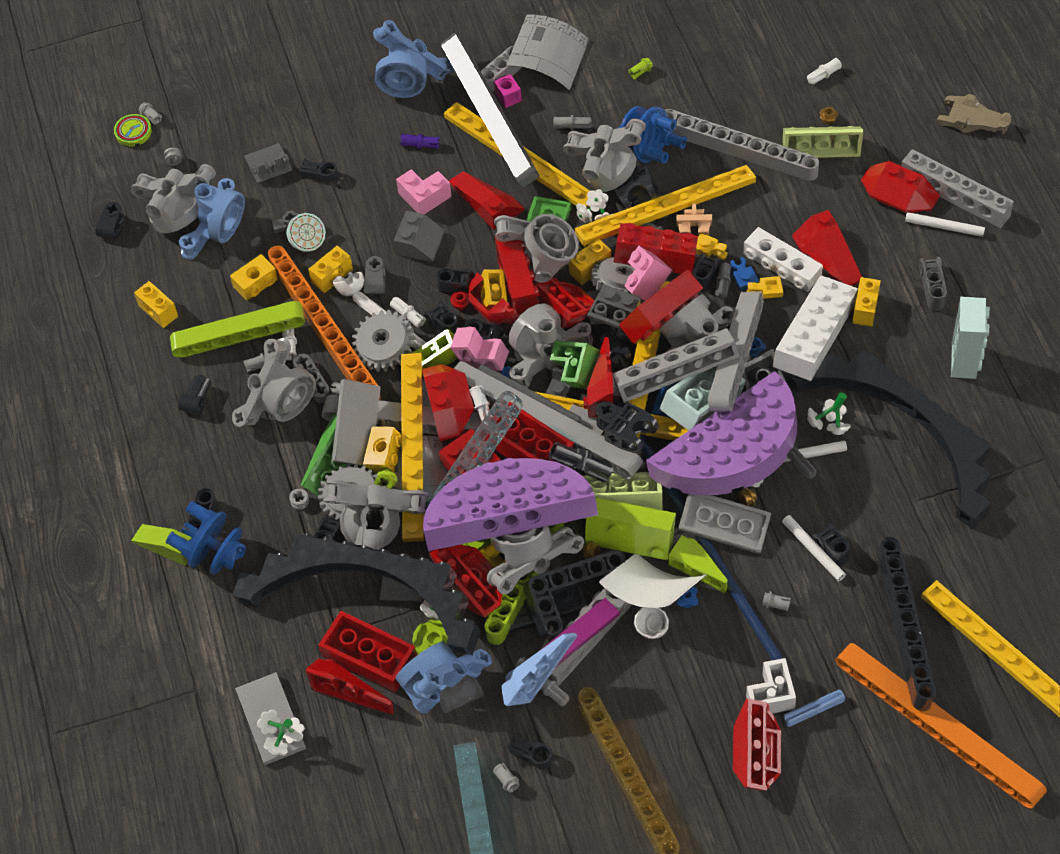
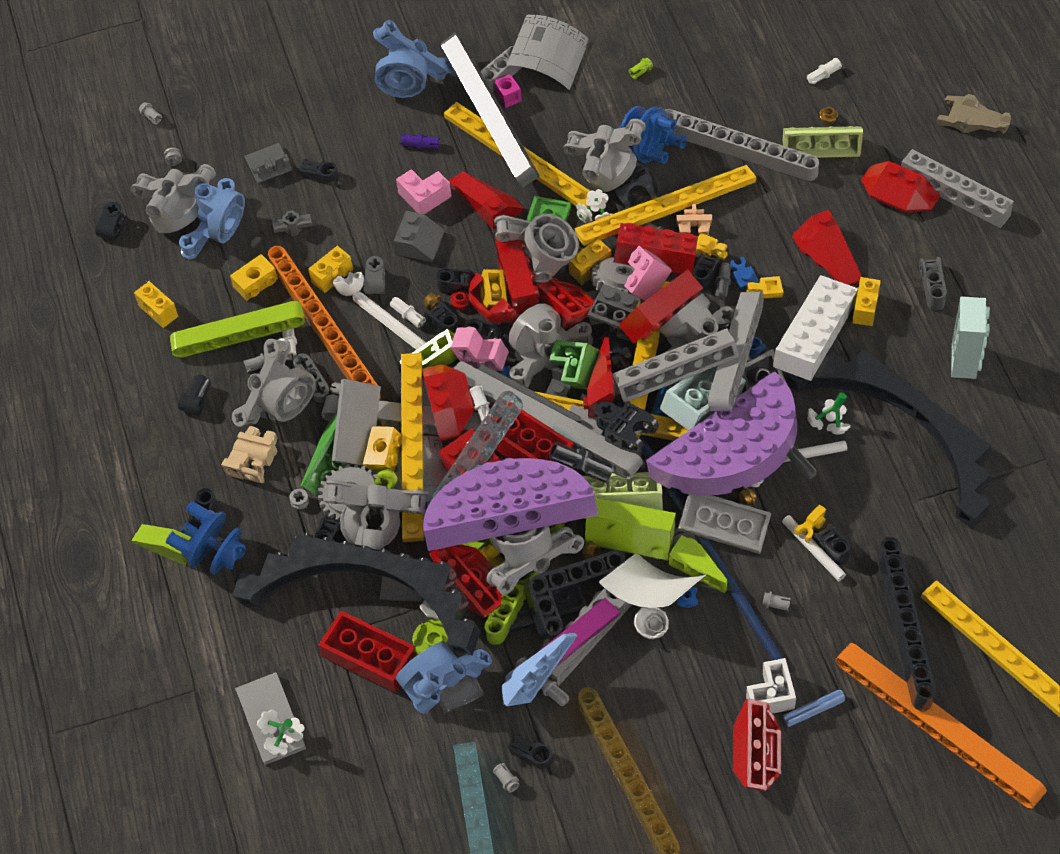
(132, 130): tile -> none
(251, 448): none -> tan hips
(306, 232): light aqua tile -> none
(336, 681): red wedge -> none
(397, 339): light grey gear -> none
(431, 300): none -> pearl gold plate
(572, 122): light grey axle -> none
(794, 265): white brick -> none
(813, 521): none -> yellow plate
(945, 224): white piece -> none

